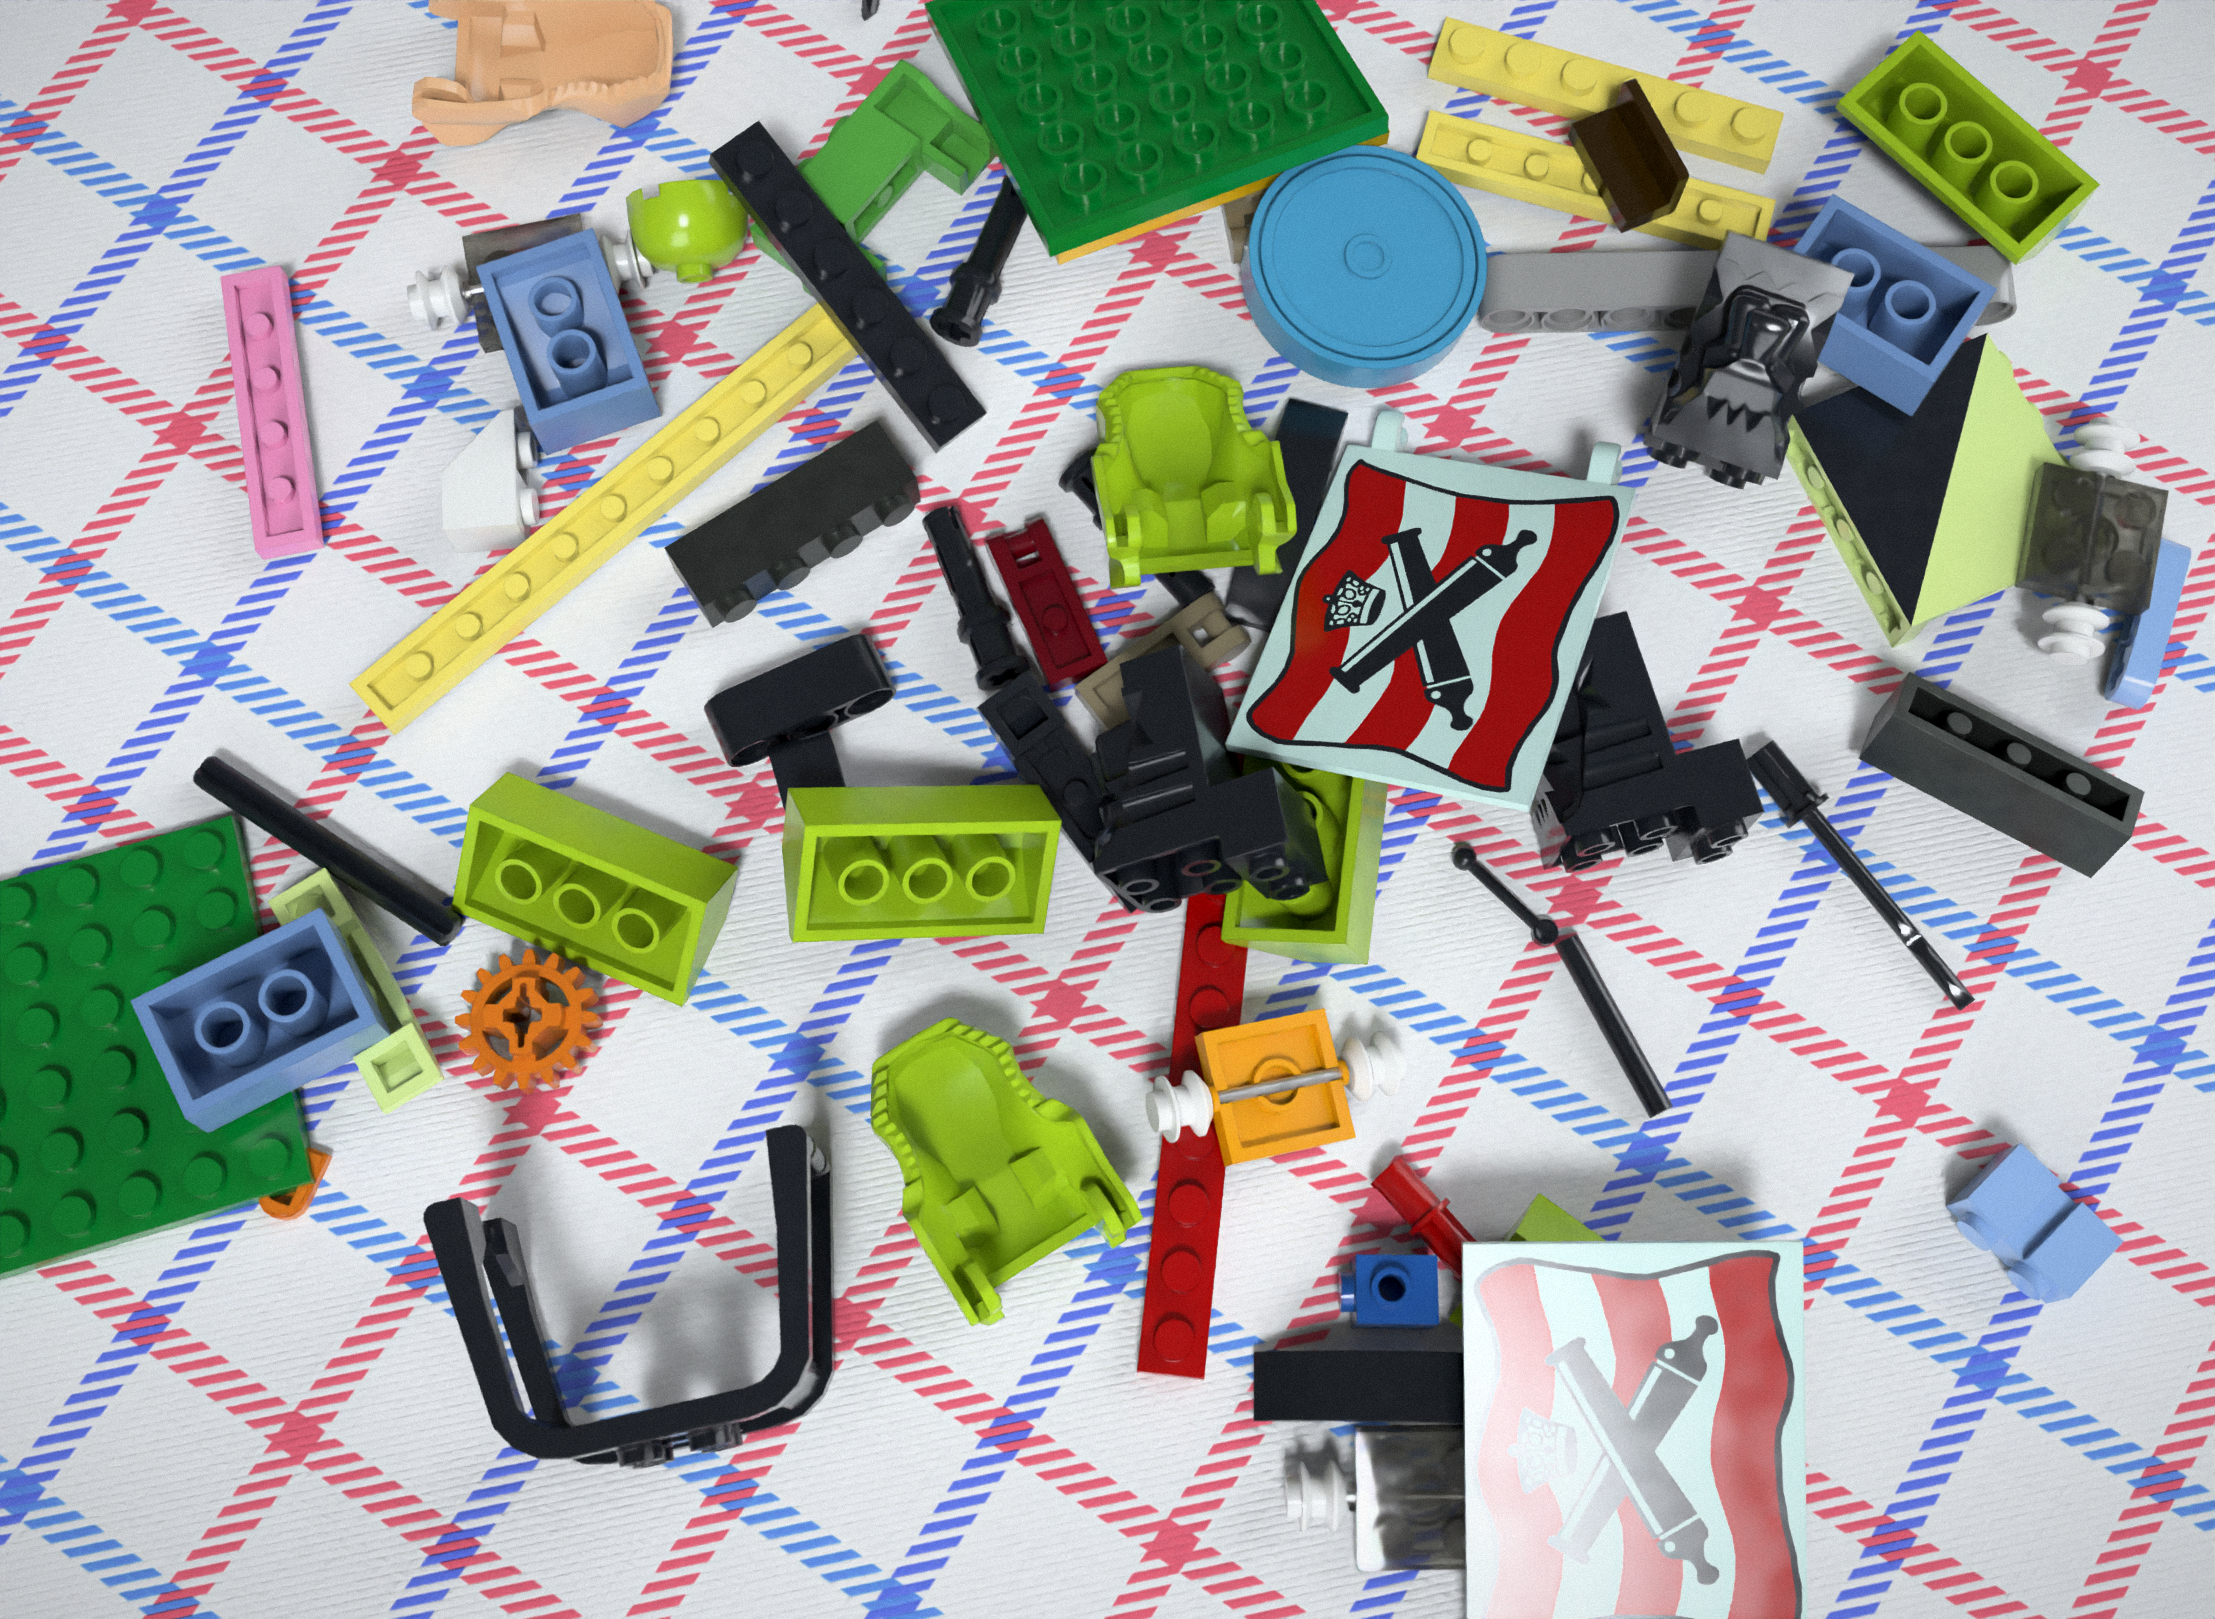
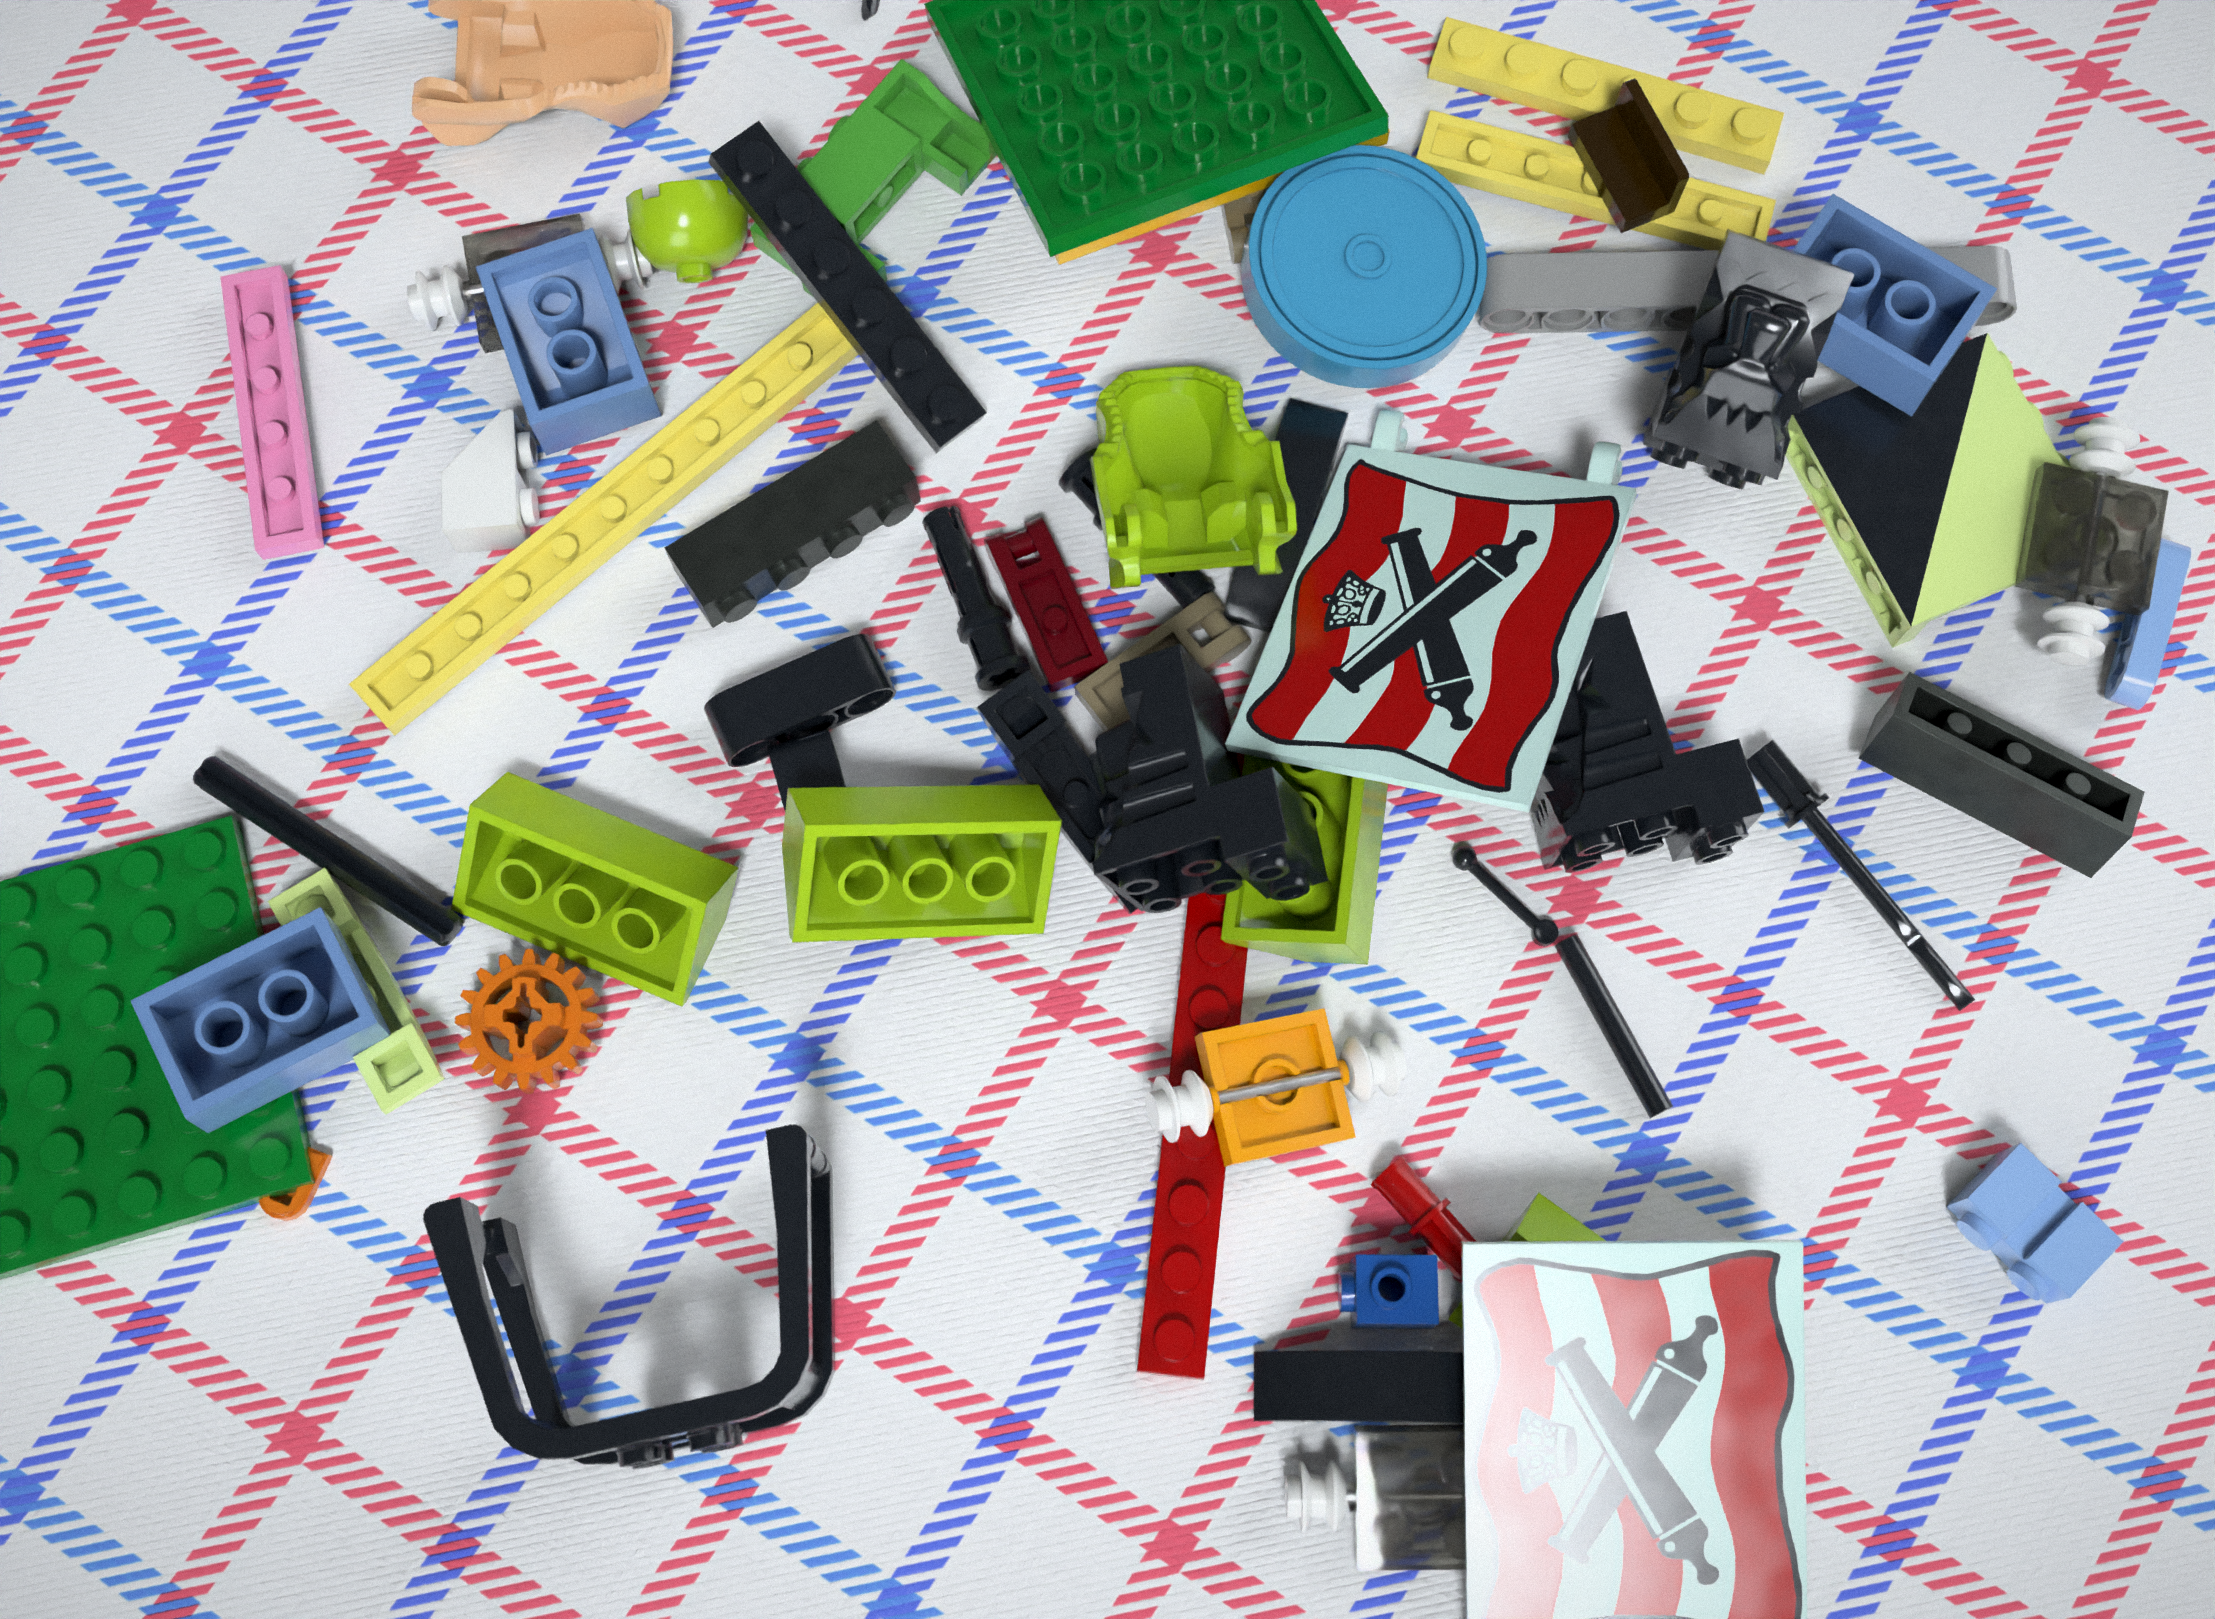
(977, 281): black pin -> none
(989, 1162): lime animal -> none
(1969, 148): lime slope -> none

